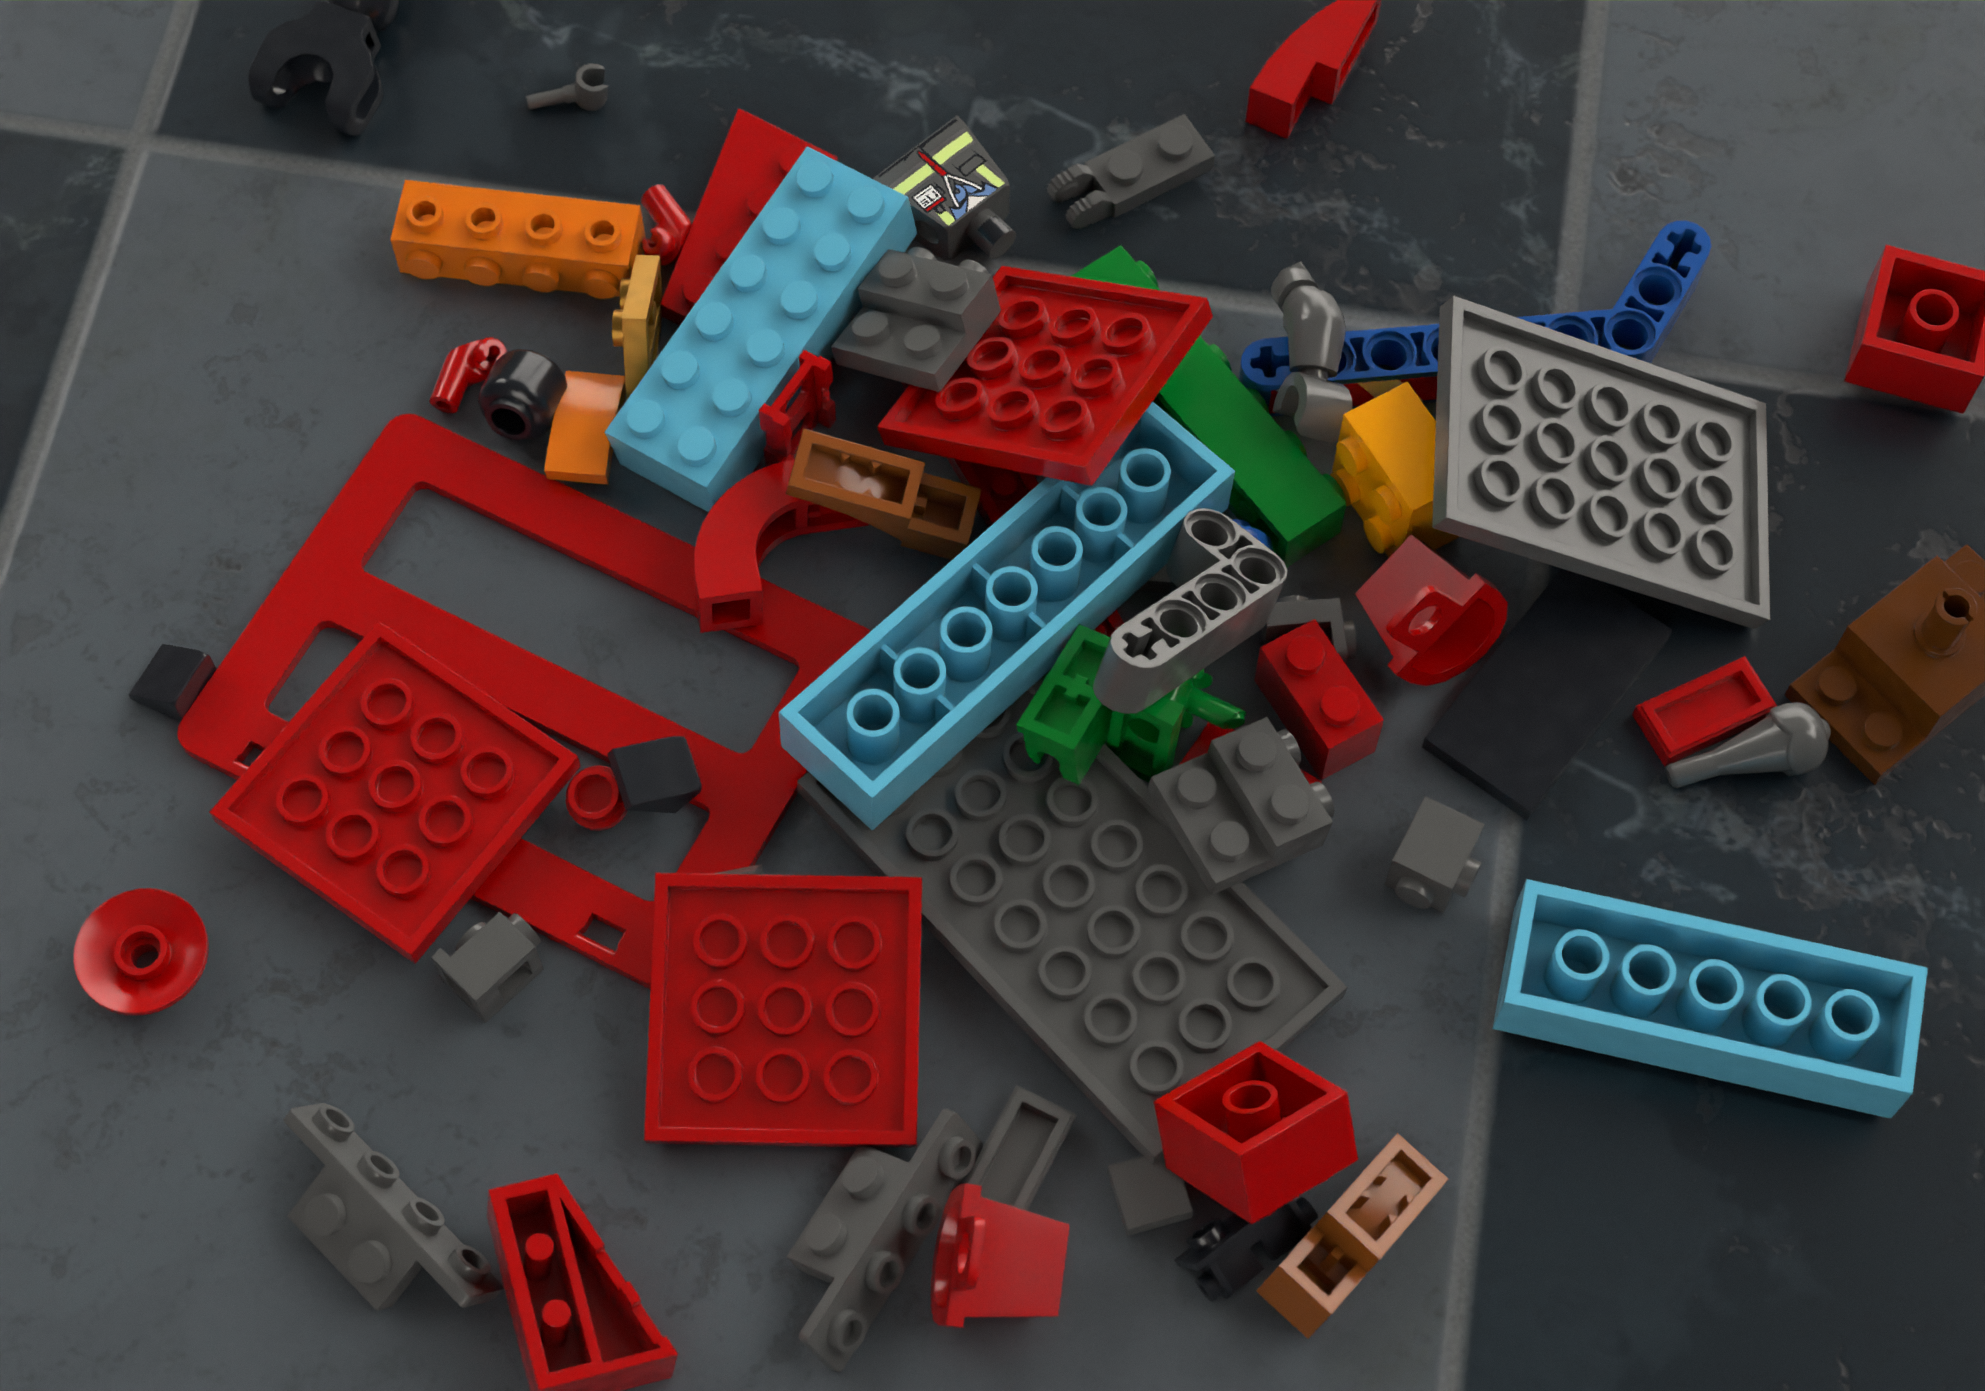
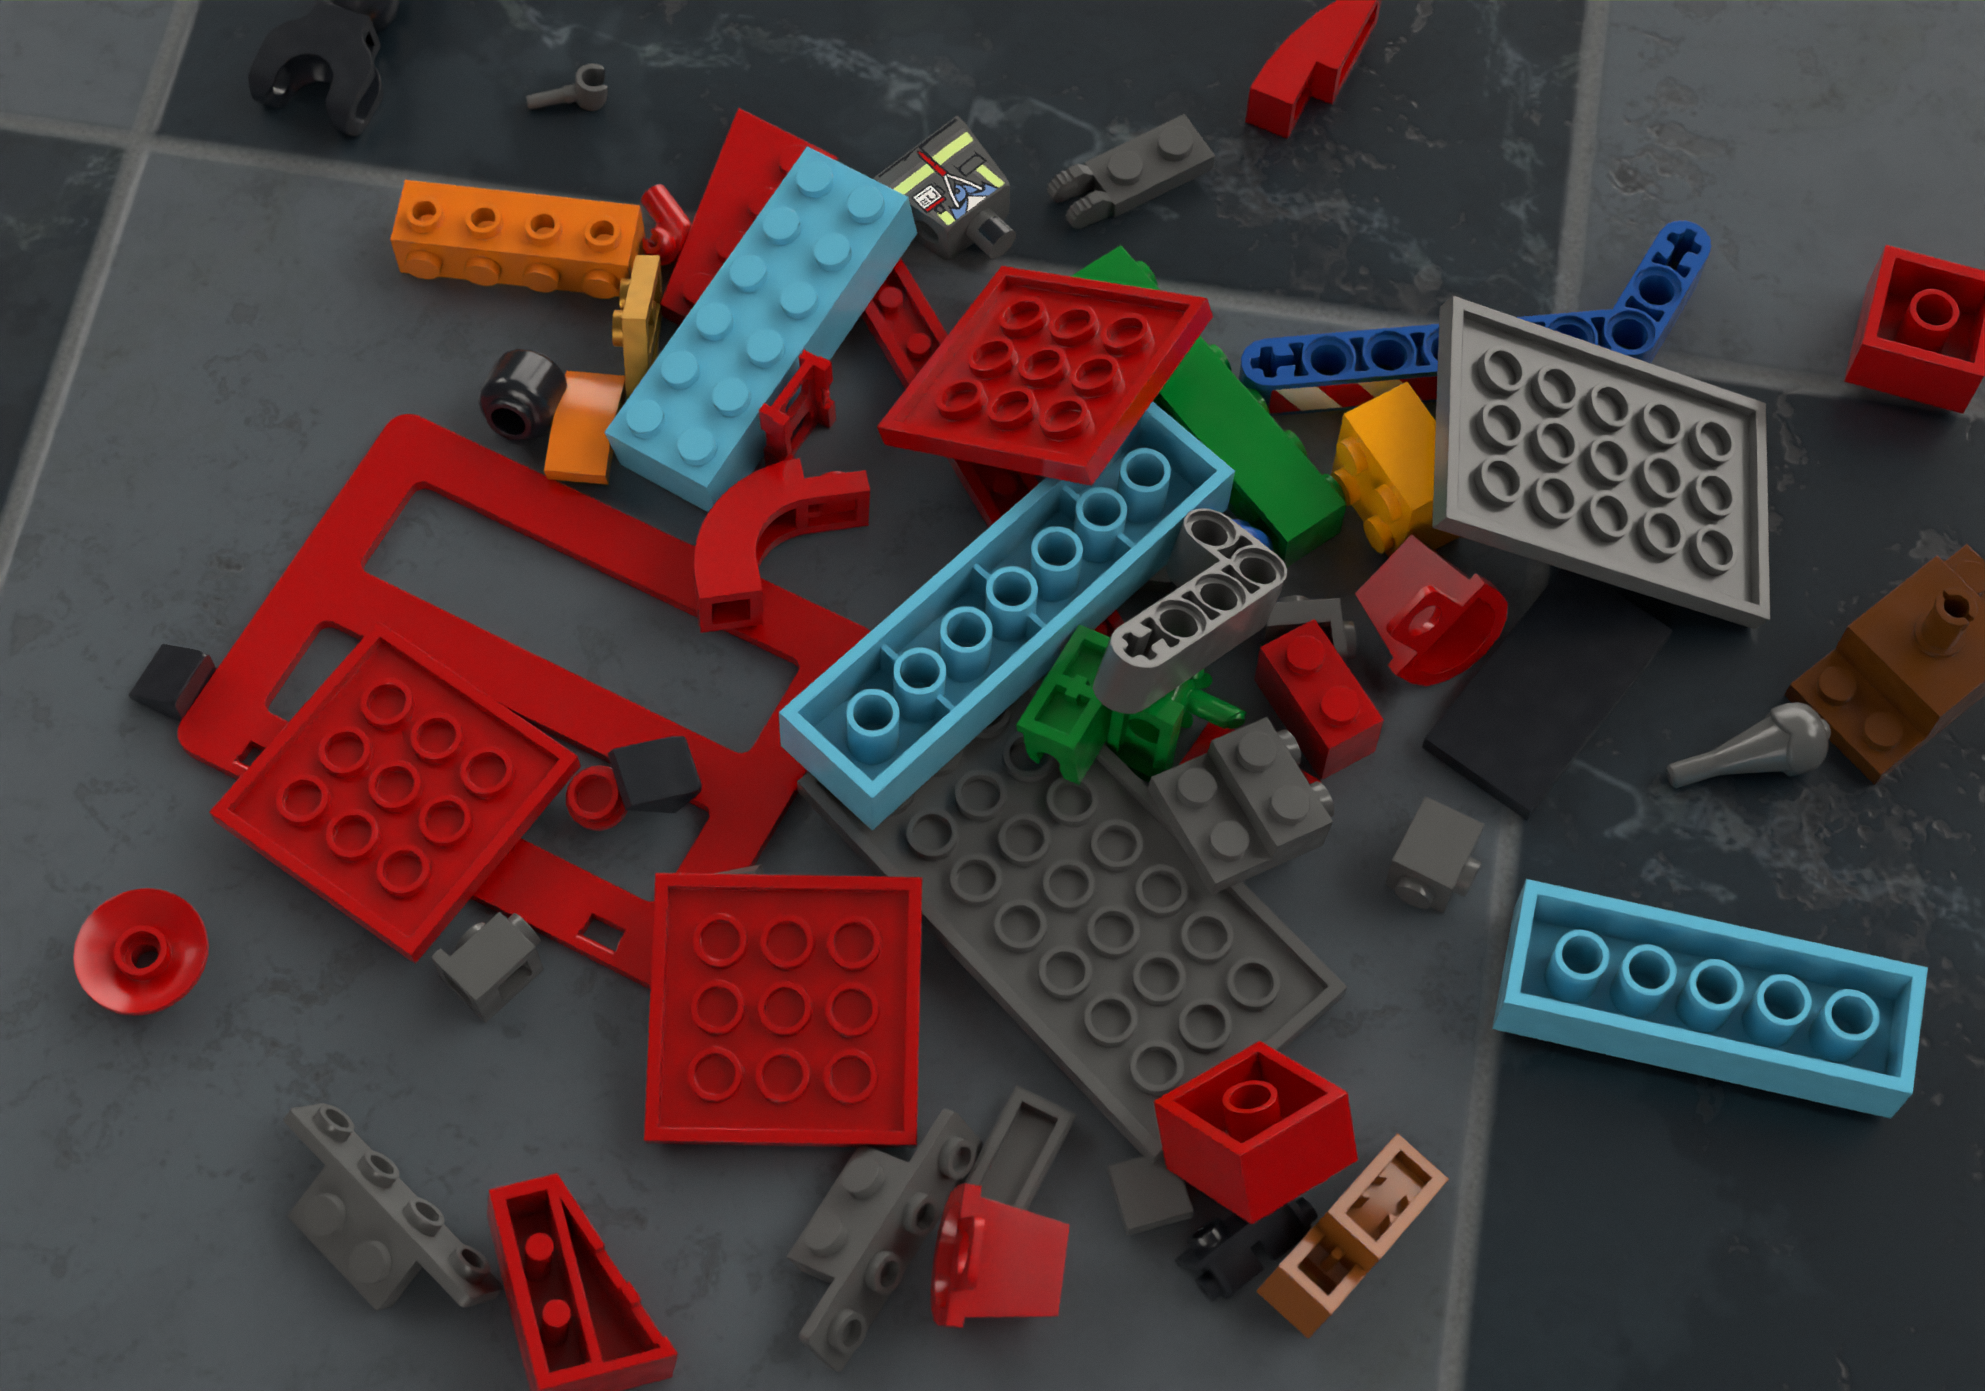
(464, 368): red arm -> none
(885, 492): dark orange slope -> none
(918, 318): dark grey plate -> none
(1315, 348): dark grey piece -> none
(1704, 711): red tile -> none

